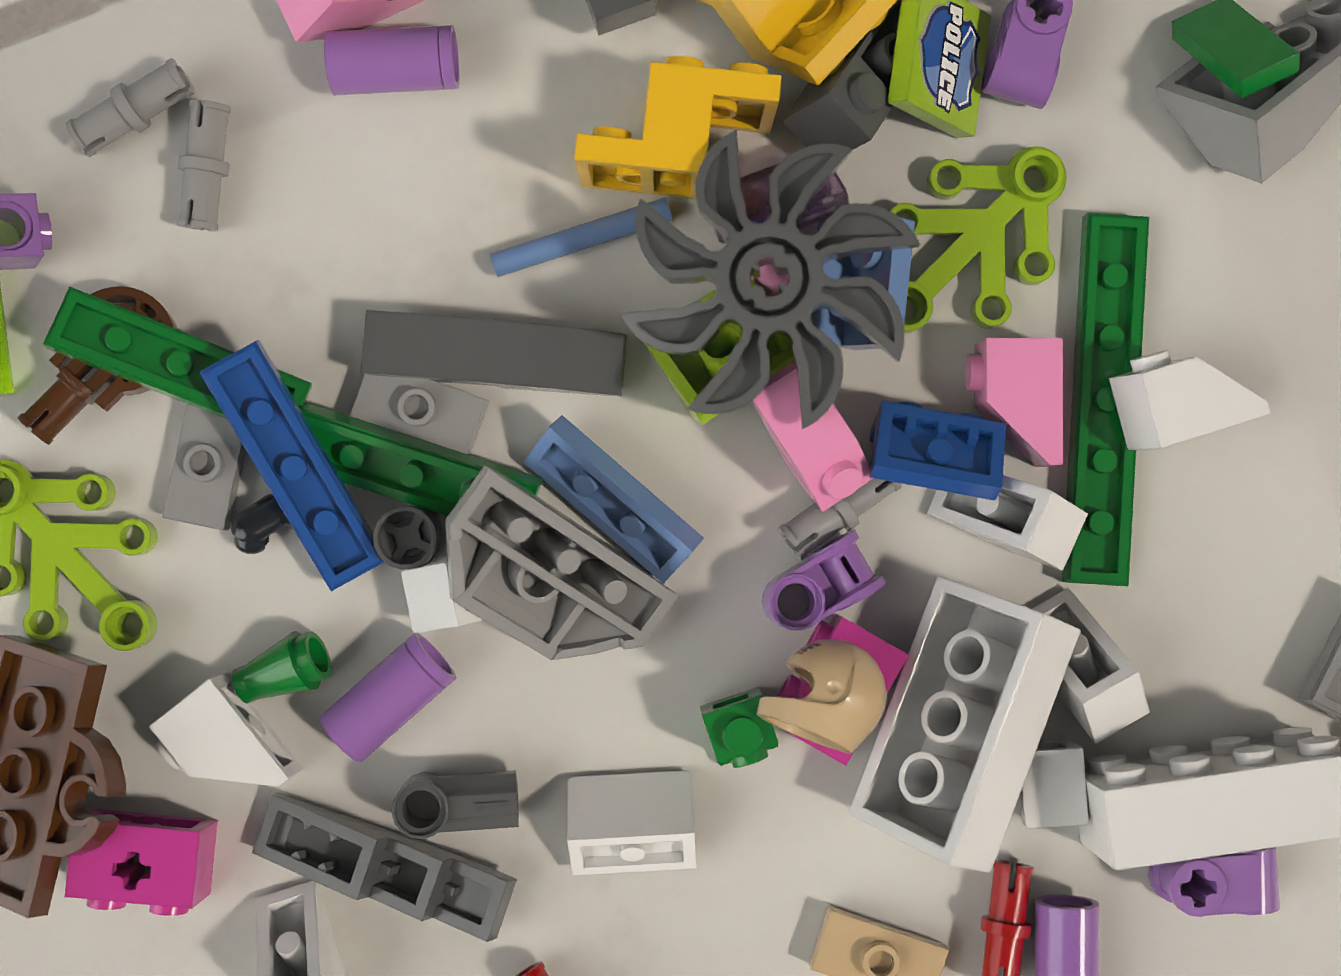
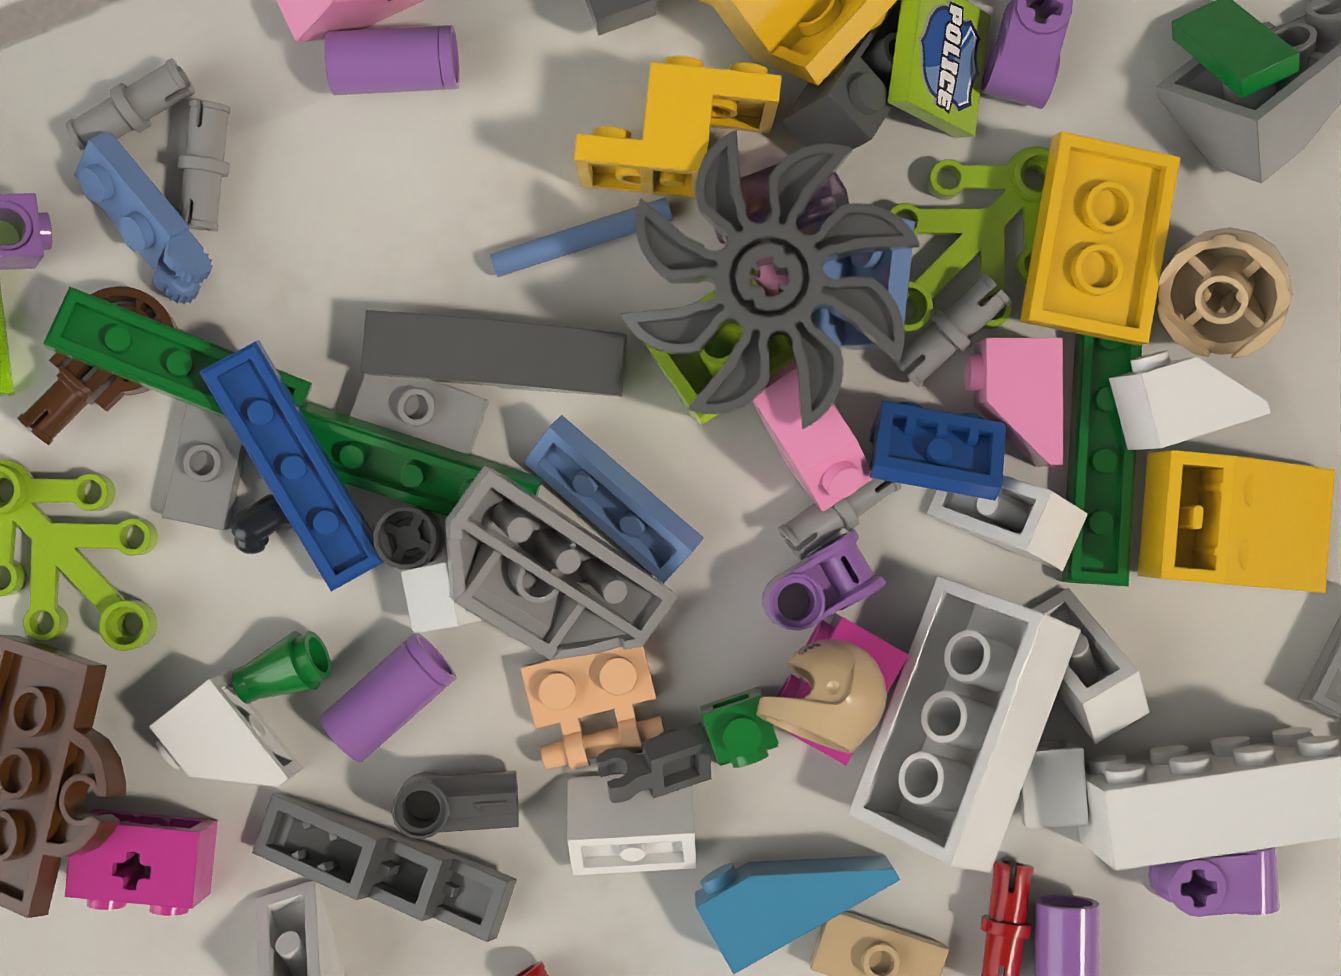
(143, 217): none -> medium blue hinge
(585, 686): none -> light nougat plate
(665, 766): none -> dark grey plate
(776, 902): none -> dark azure slope
(952, 329): none -> light grey pin
(1100, 239): none -> yellow plate
(1225, 293): none -> tan cylinder
(1236, 521): none -> yellow slope

